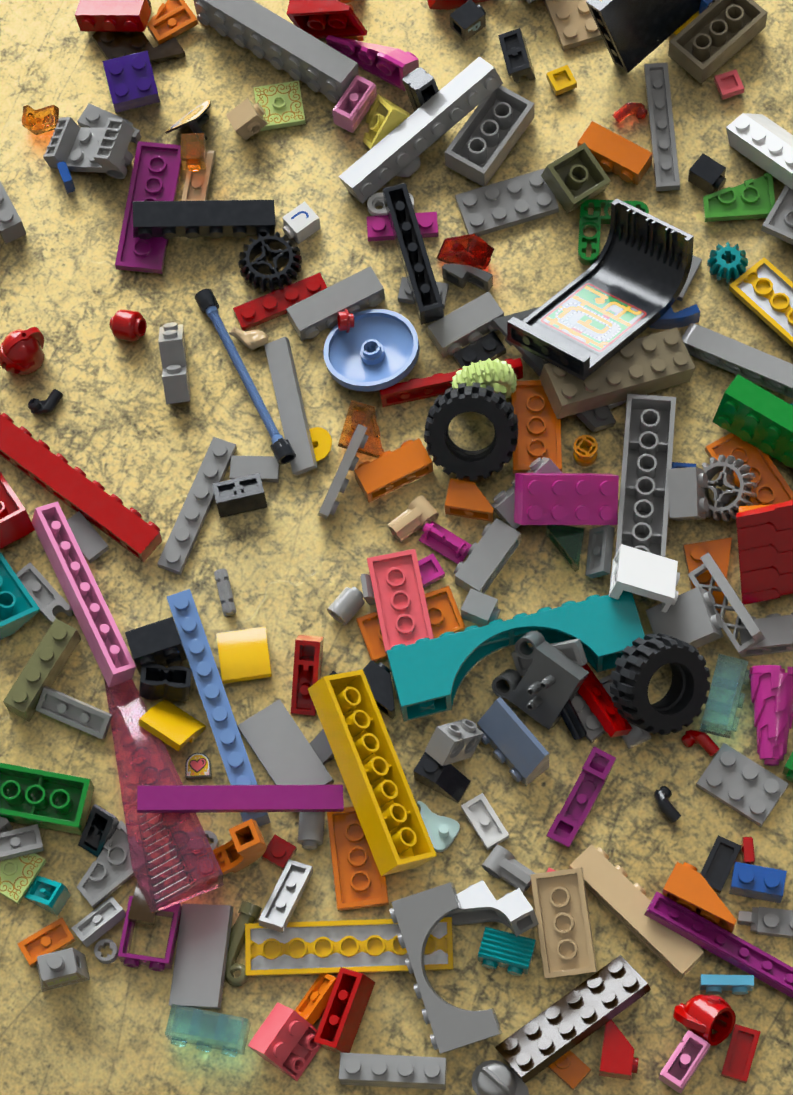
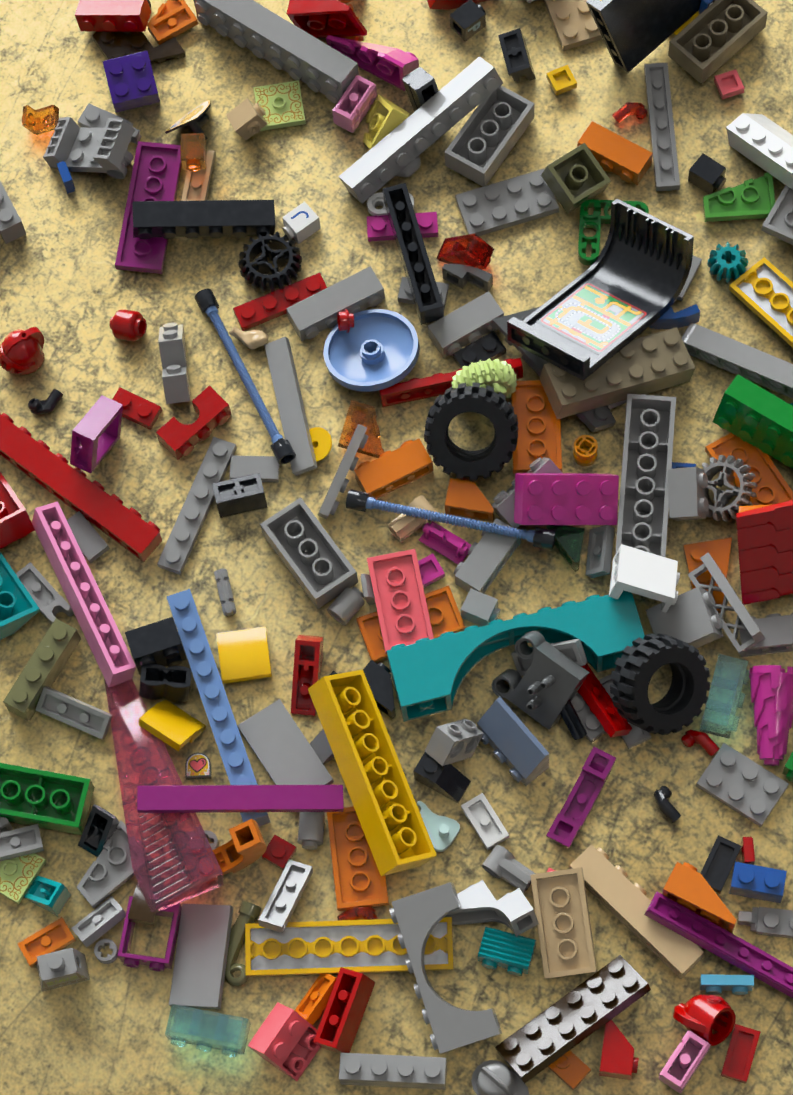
(96, 433): none -> magenta window
(137, 408): none -> red plate
(181, 438): none -> red arch
(309, 553): none -> light grey brick
(356, 913): none -> clear red arm
(361, 501): none -> medium blue hose

